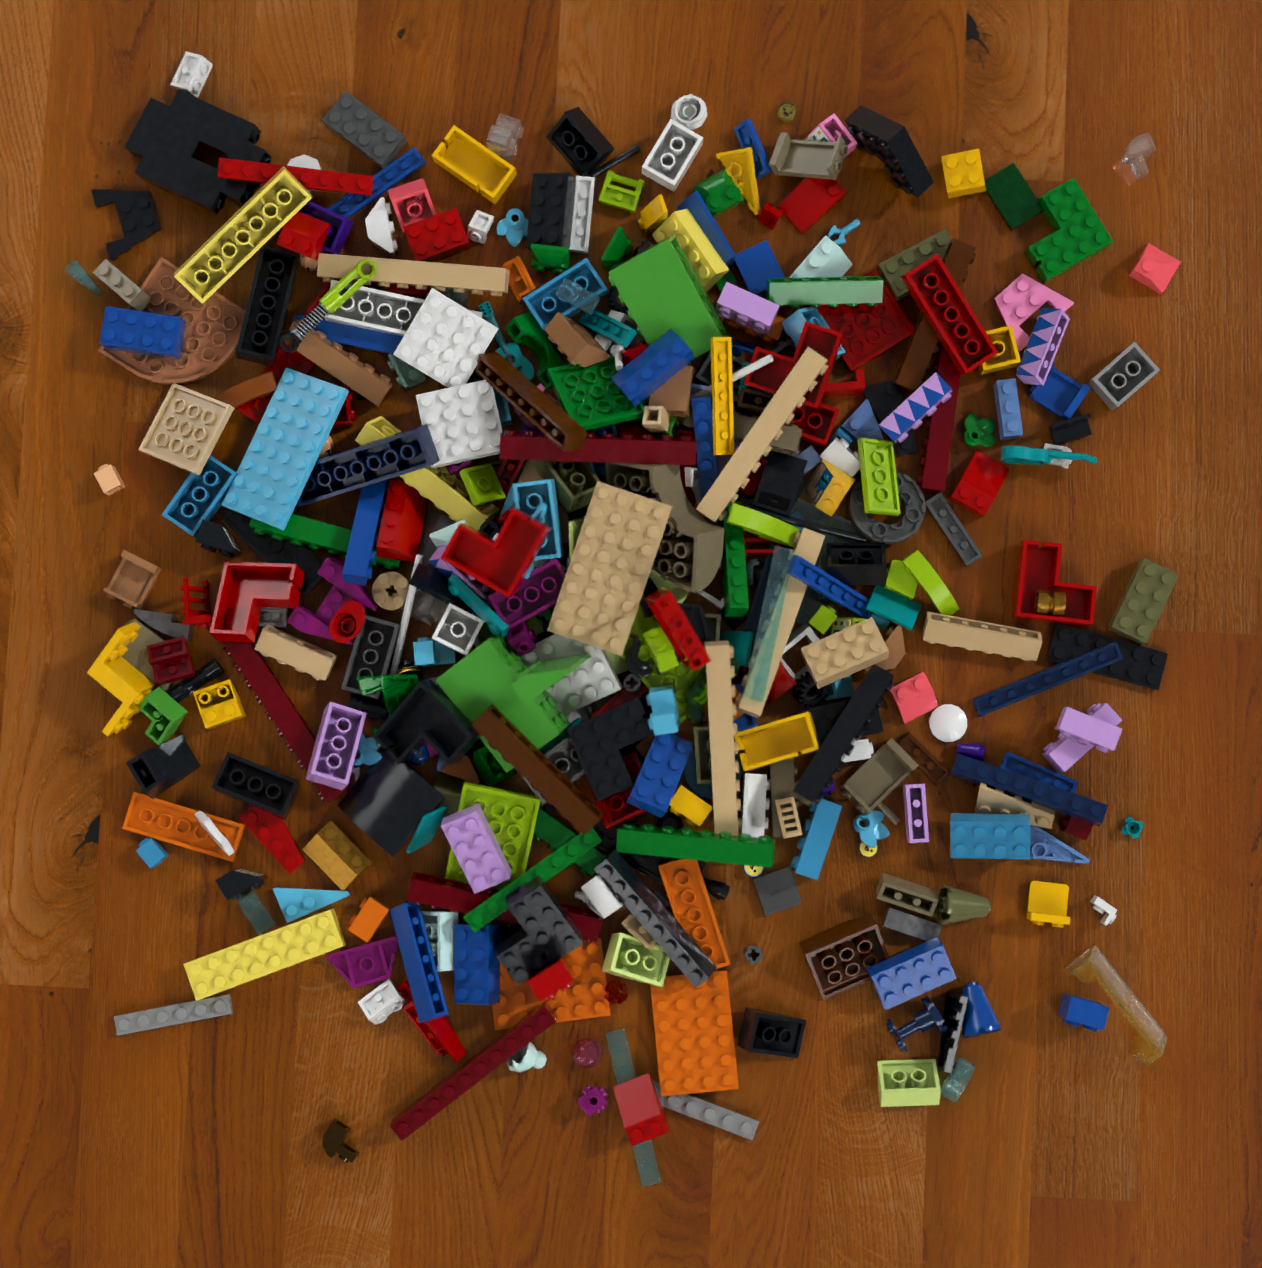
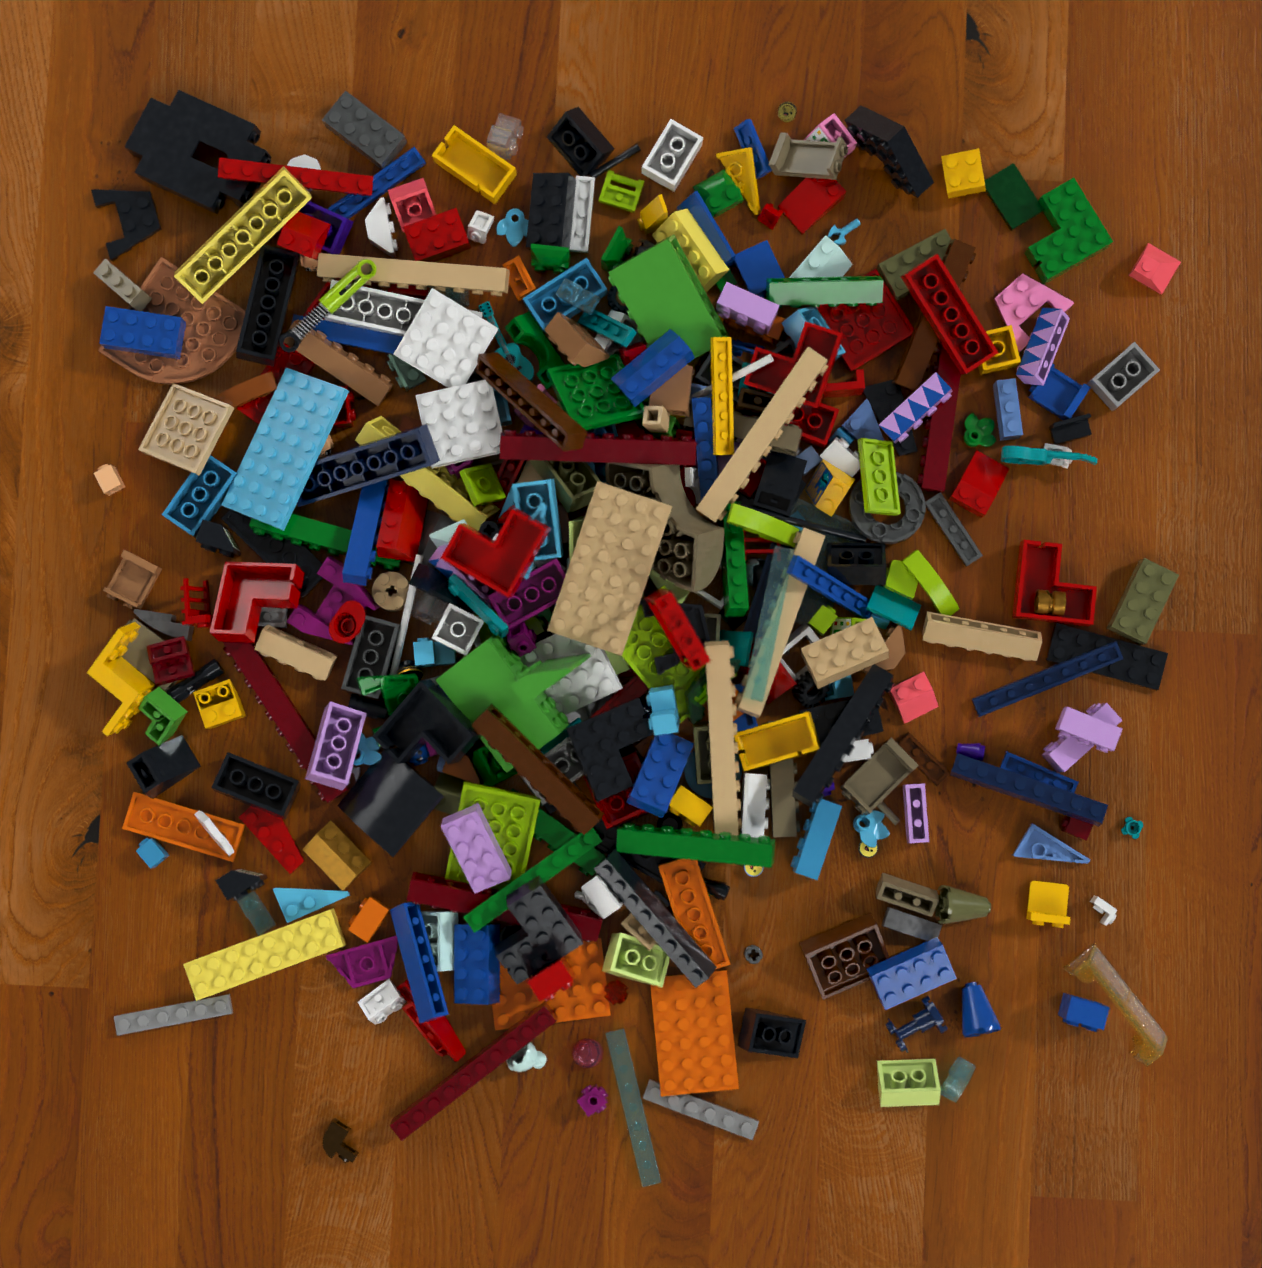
(76, 271): clear light blue slope -> none
(192, 73): white bracket -> none
(427, 829): teal piece -> none
(615, 351): white bar -> none
(632, 662): black piece -> none
(636, 687): dark grey bush -> none
(641, 1109): red slope -> none
(660, 649): lime brick -> none
(689, 111): white hat -> none
(777, 891): dark grey tile -> none
(798, 832): tan slope -> none
(948, 723): white dish -> none
(953, 1019): black wing -> none
(990, 836): dark azure brick -> none
(996, 802): tan wing -> none
(1136, 151): clear brick -> none

